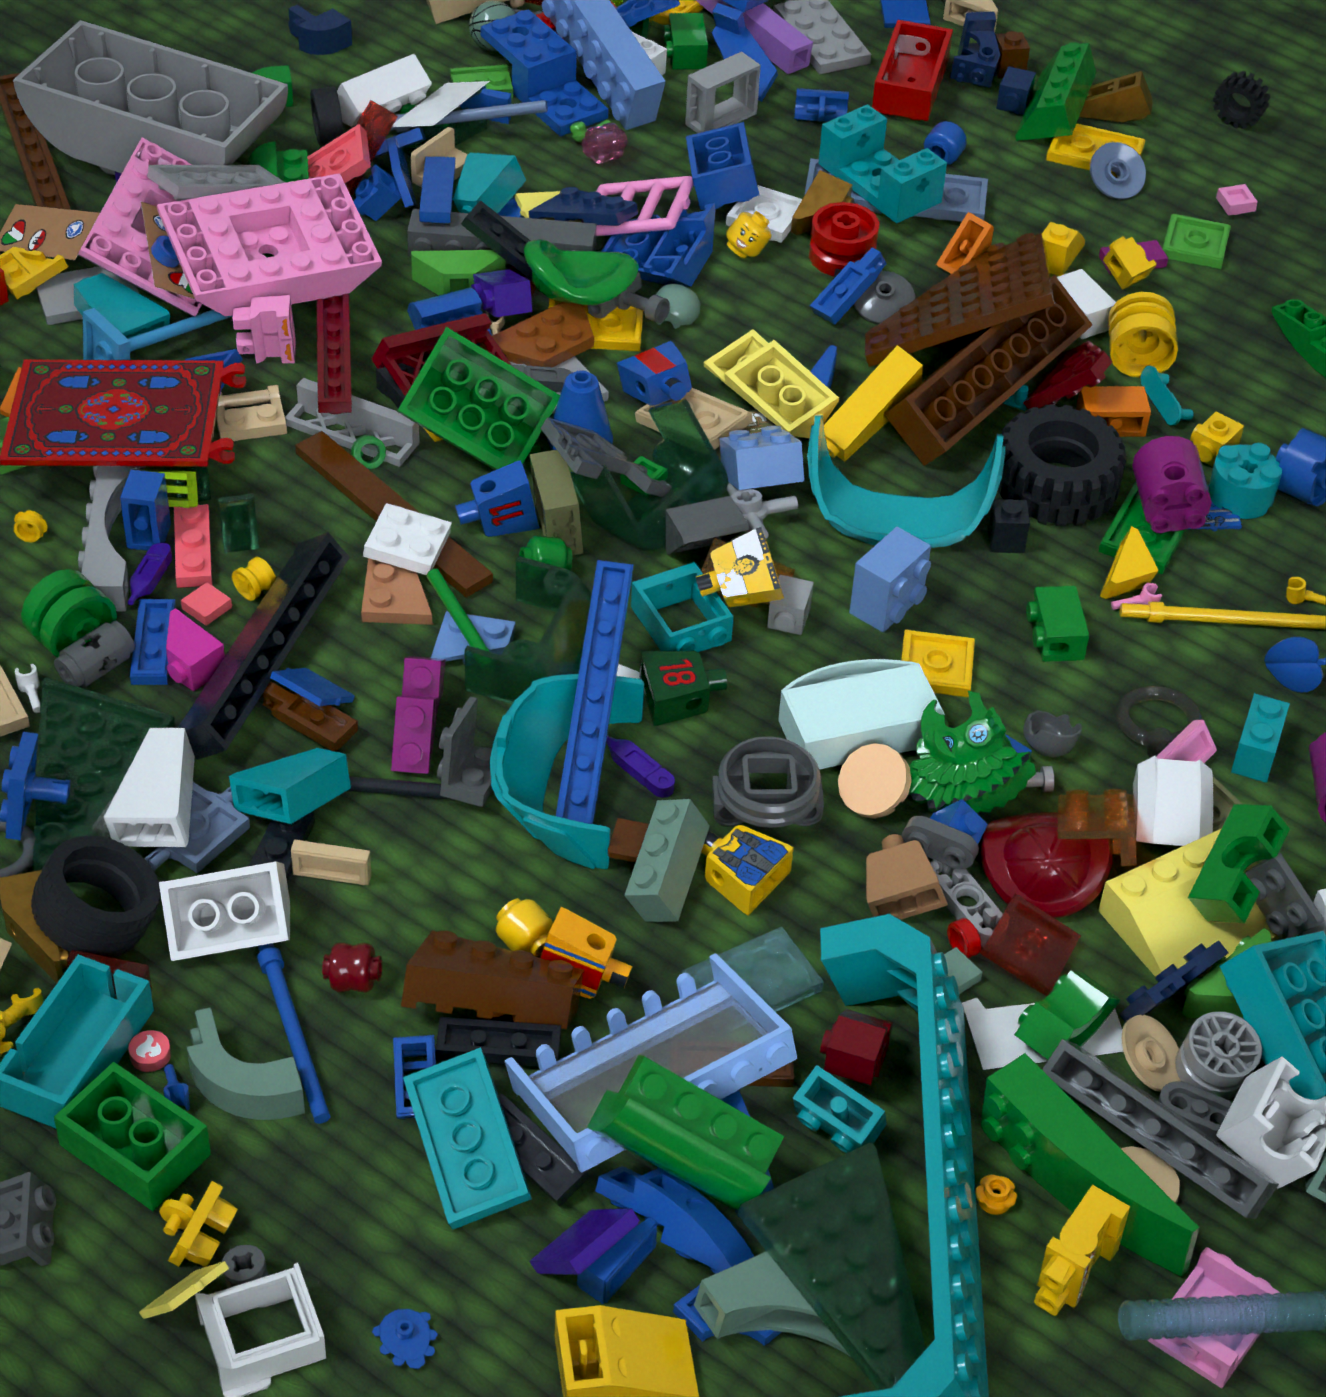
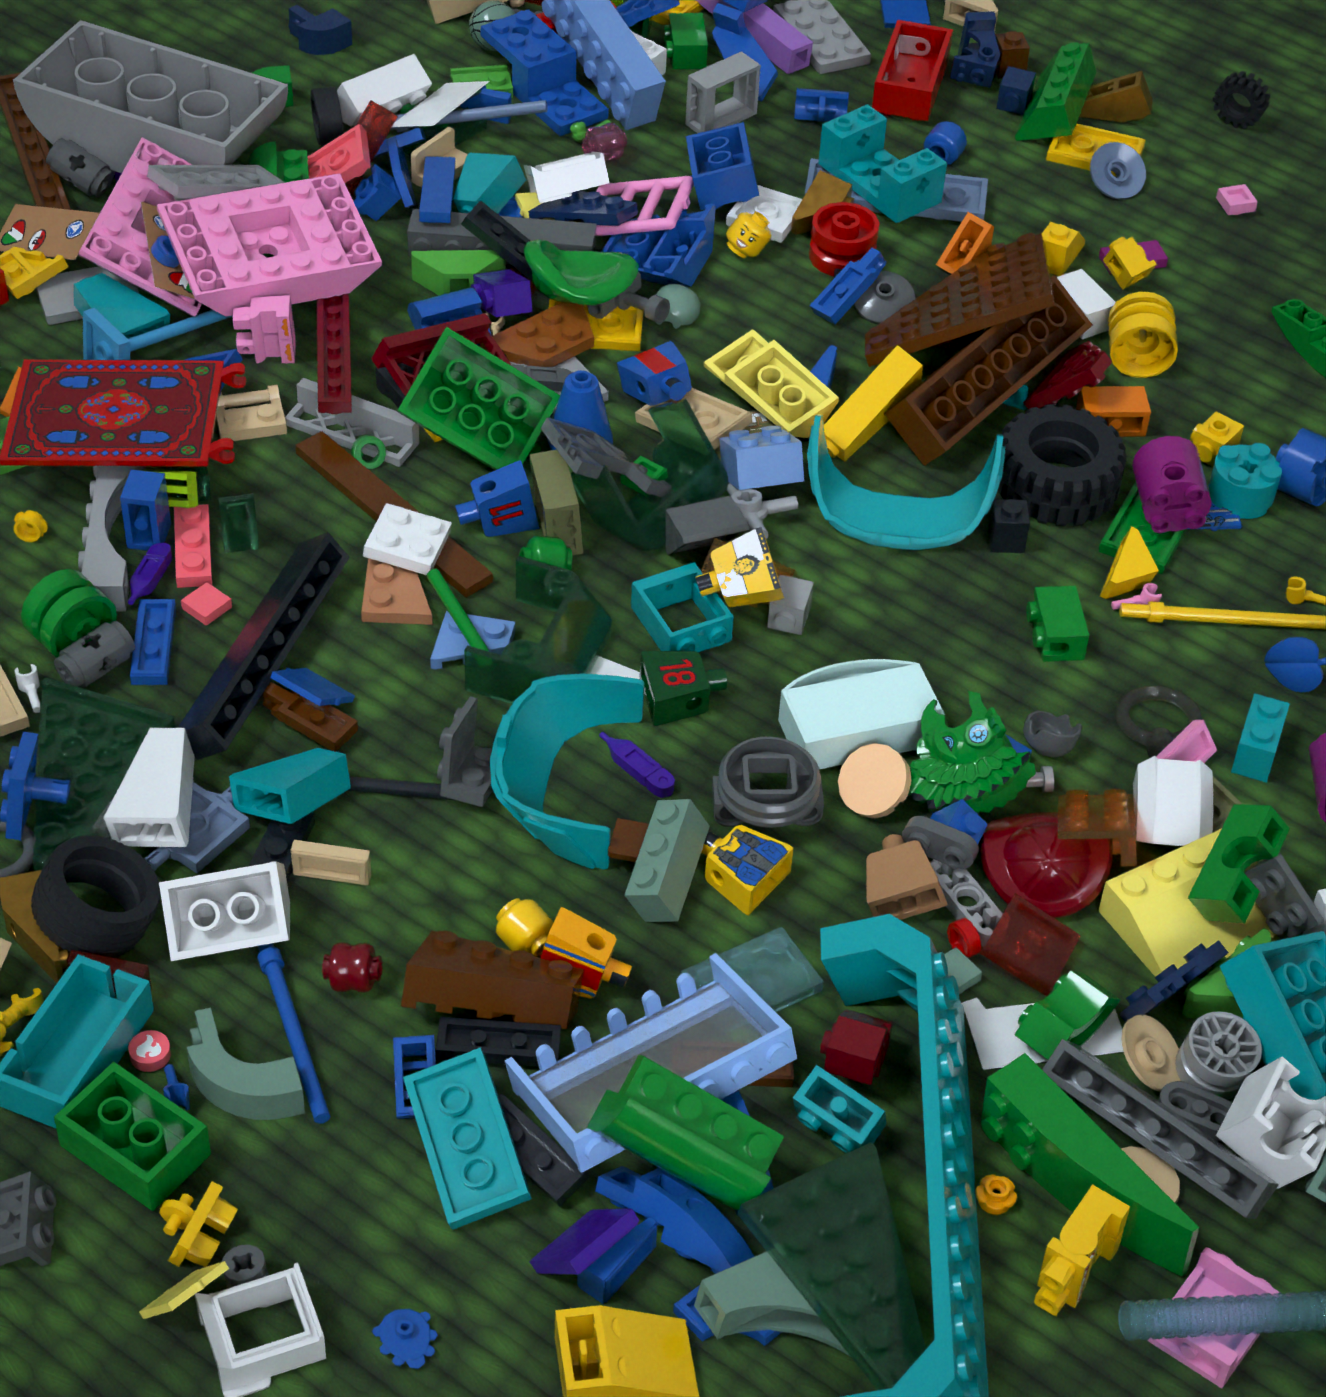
(68, 155): none -> dark grey piece
(191, 652): dark pink slope -> none
(253, 578): yellow wheel -> none
(417, 714): magenta arch -> none
(567, 175): none -> white piece
(594, 692): blue tile -> none
(890, 579): medium blue brick -> none
(943, 658): yellow tile -> none
(1163, 399): teal piece -> none
(1196, 241): bright green tile -> none

